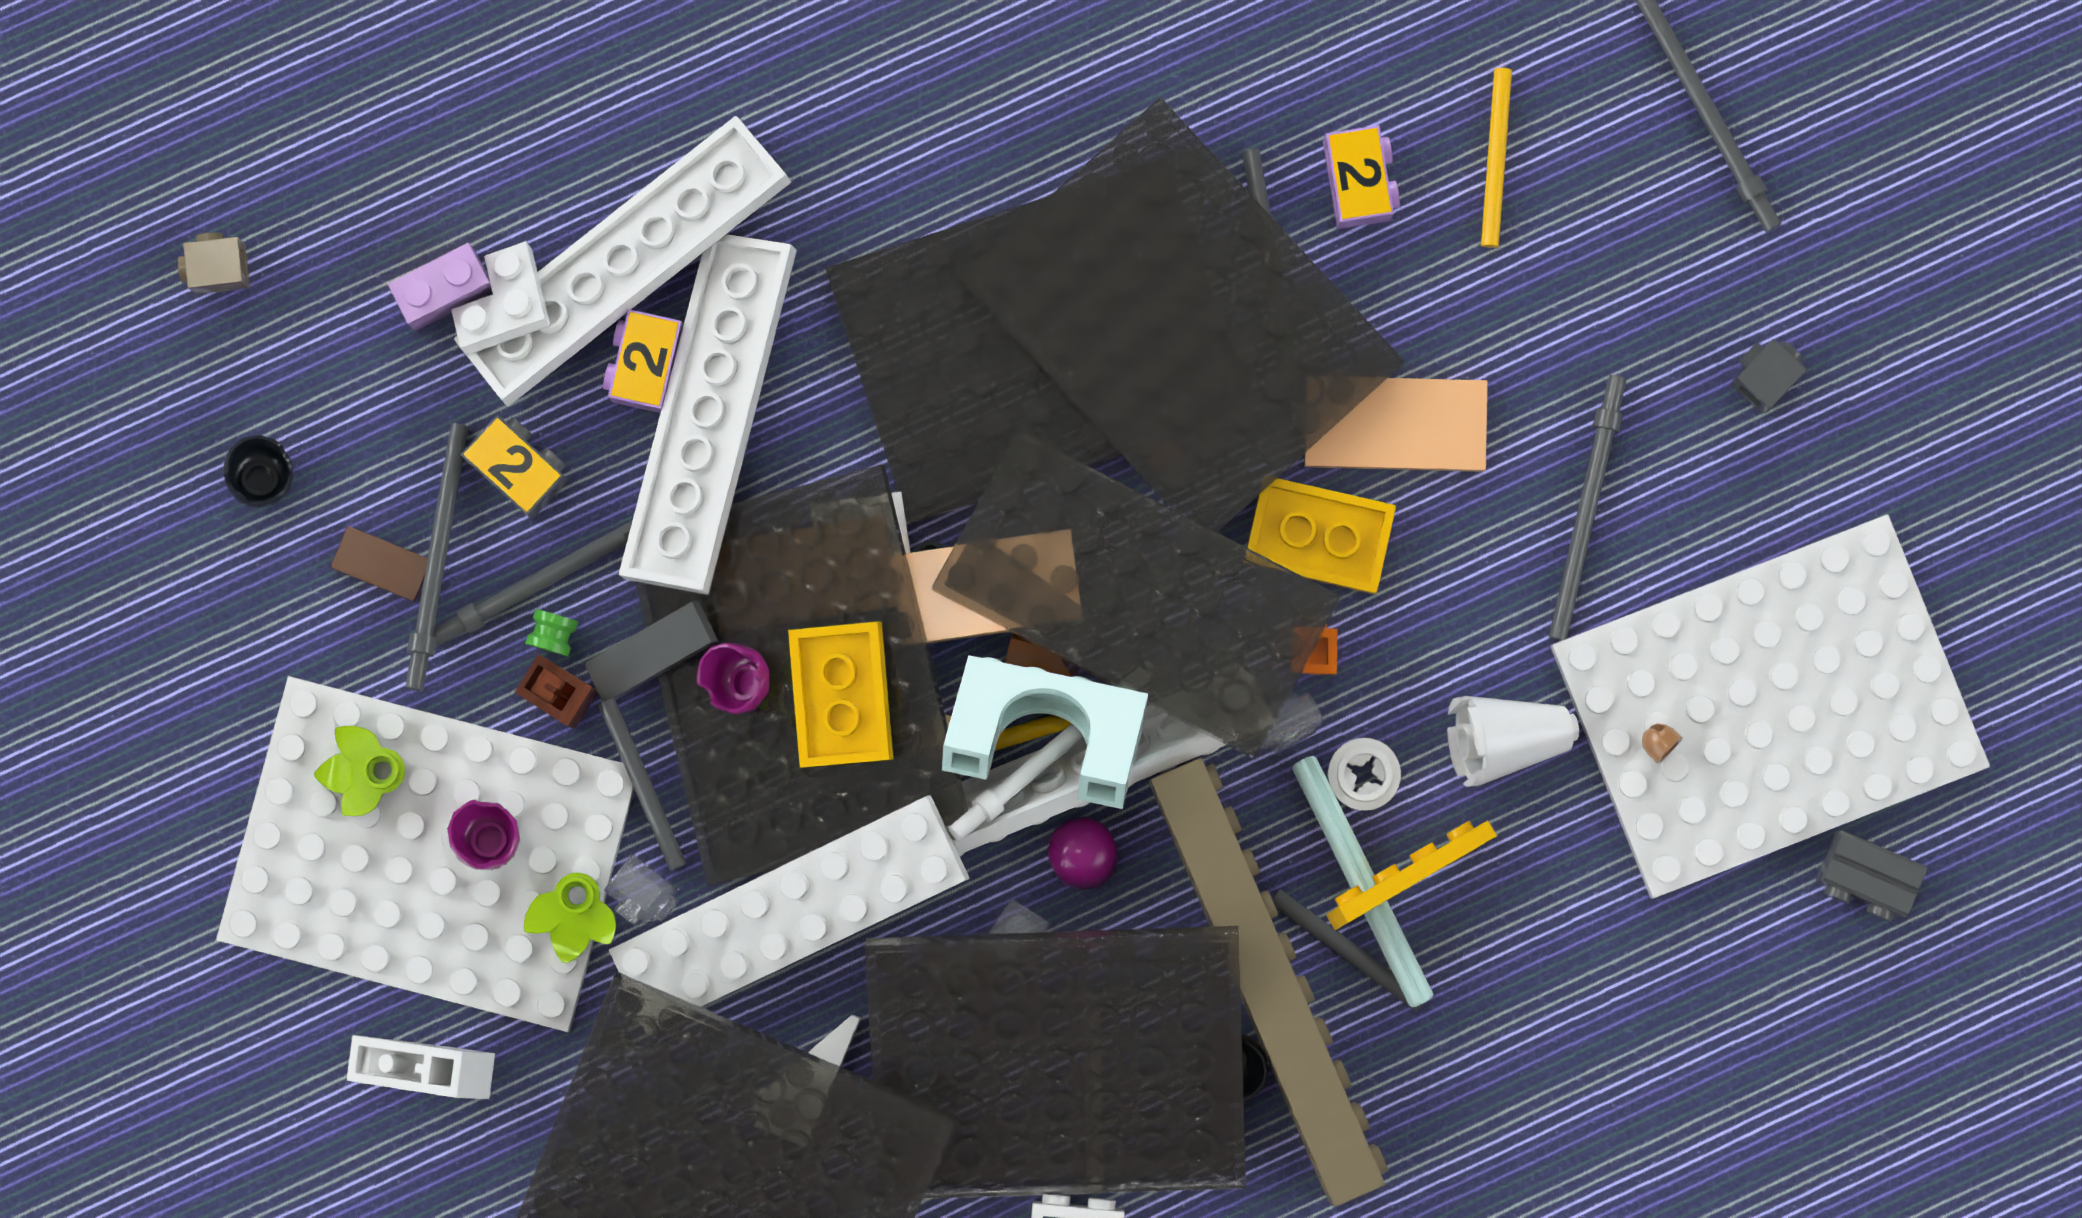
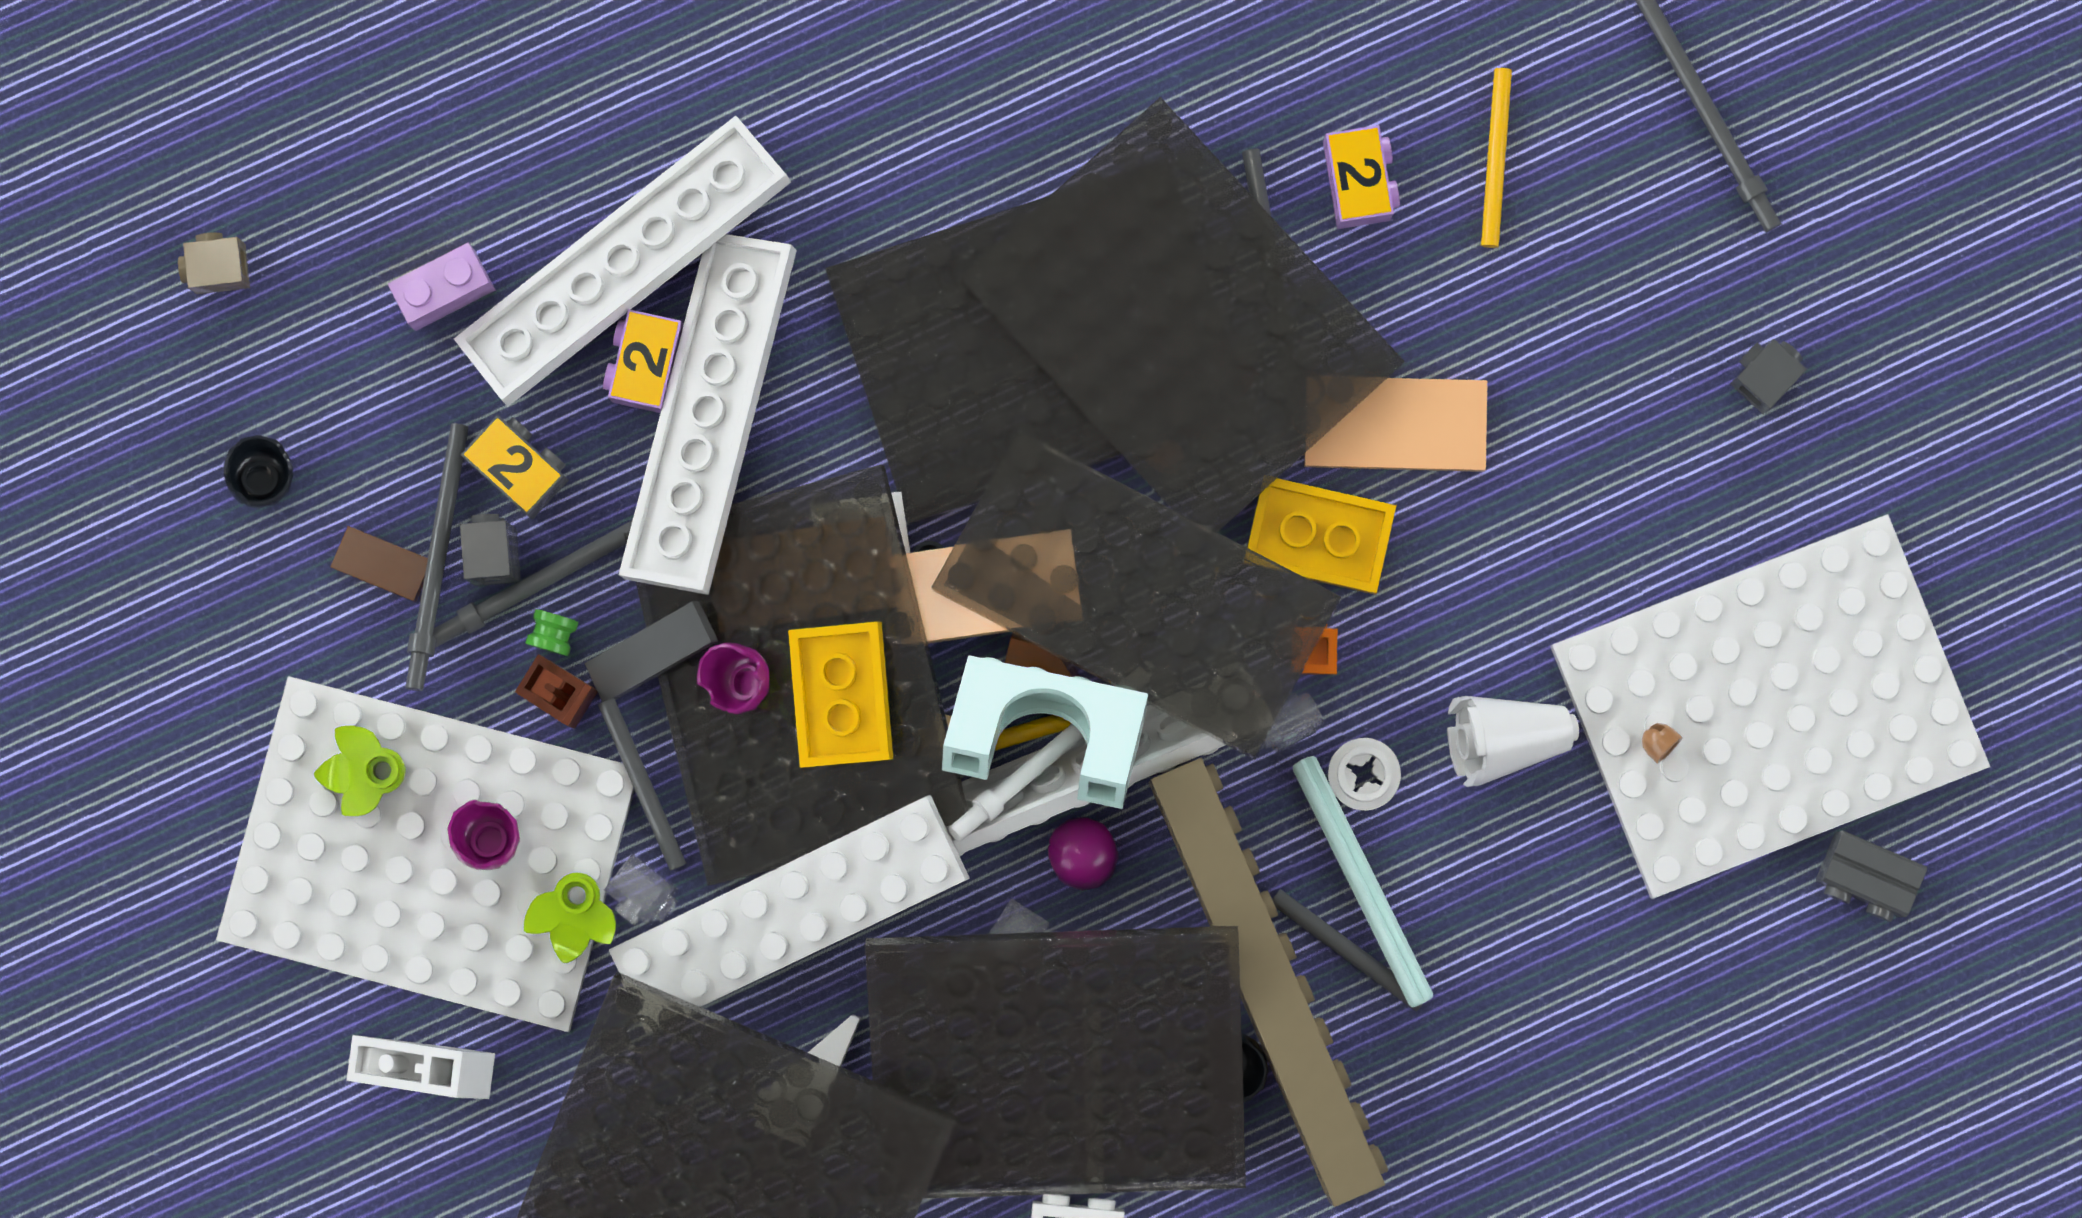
(489, 551): none -> dark grey brick
(513, 308): white plate -> none
(1425, 863): yellow plate -> none
(1607, 421): dark grey bar -> none

